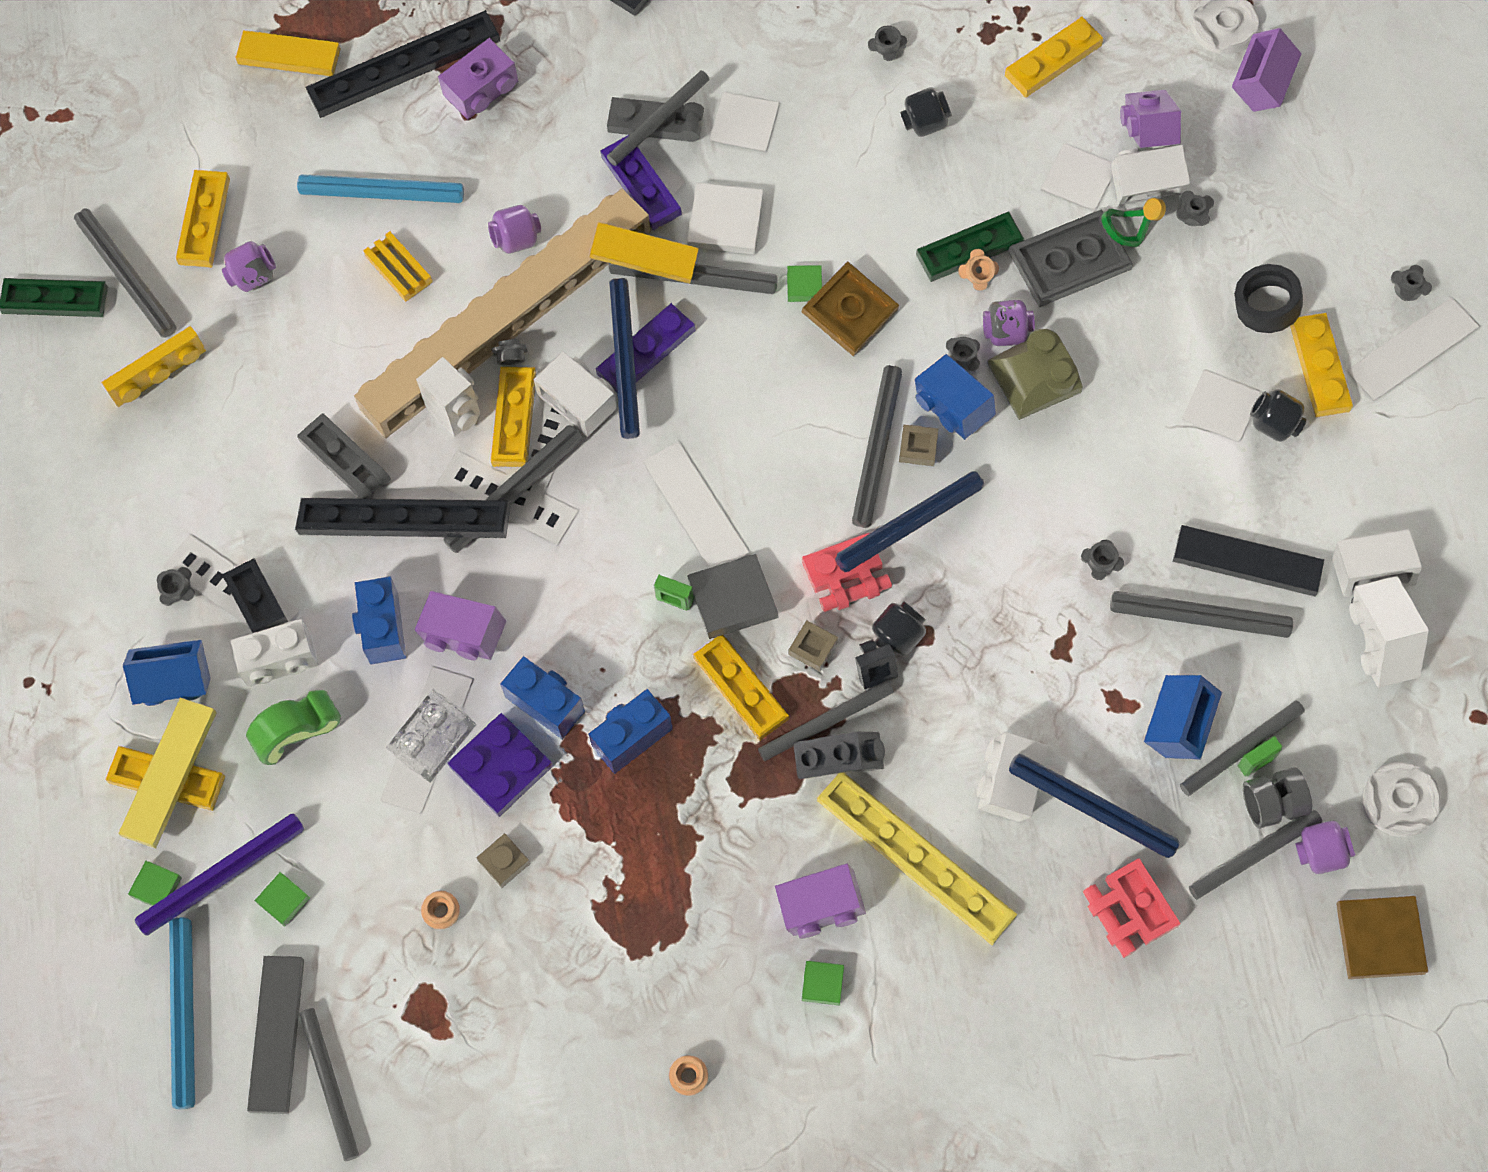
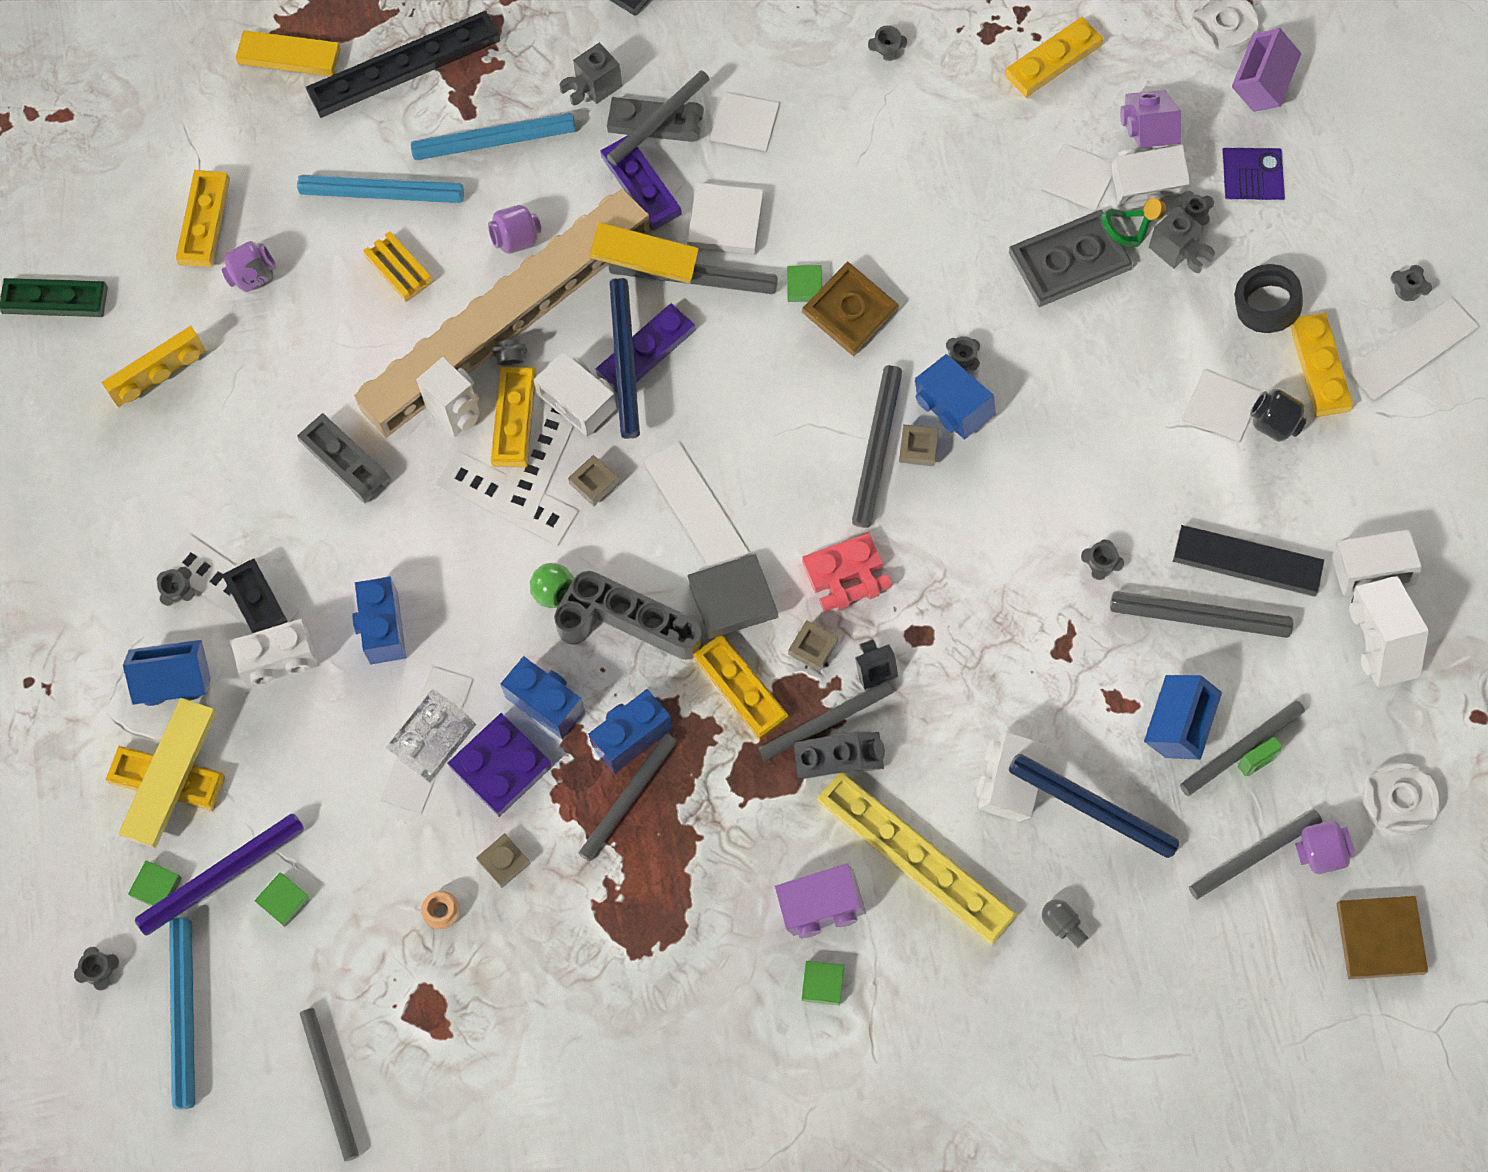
(86, 964): none -> dark grey plate
(125, 273): dark grey axle -> none
(275, 1035): dark grey tile -> none
(291, 722): bright green animal -> none
(403, 517): black tile -> none
(460, 626): medium lavender brick -> none
(478, 79): medium lavender brick -> none
(493, 136): none -> dark azure axle
(528, 474): dark grey axle -> none
(550, 584): none -> bright green piece
(593, 480): none -> dark tan plate
(595, 74): none -> dark grey brick
(627, 797): none -> dark grey bar
(631, 621): none -> dark grey beam
(673, 592): bright green tile -> none
(685, 1063): light nougat plate -> none
(900, 628): black head -> none
(909, 521): dark blue axle -> none
(926, 112): black head -> none
(951, 252): dark green tile -> none
(988, 269): light nougat plate -> none
(1007, 322): medium lavender head -> none
(1036, 373): olive slope -> none
(1063, 921): none -> dark grey cylinder
(1140, 900): coral plate -> none
(1178, 239): none -> dark grey brick
(1253, 173): none -> dark purple sticker
(1282, 796): dark grey wheel -> none

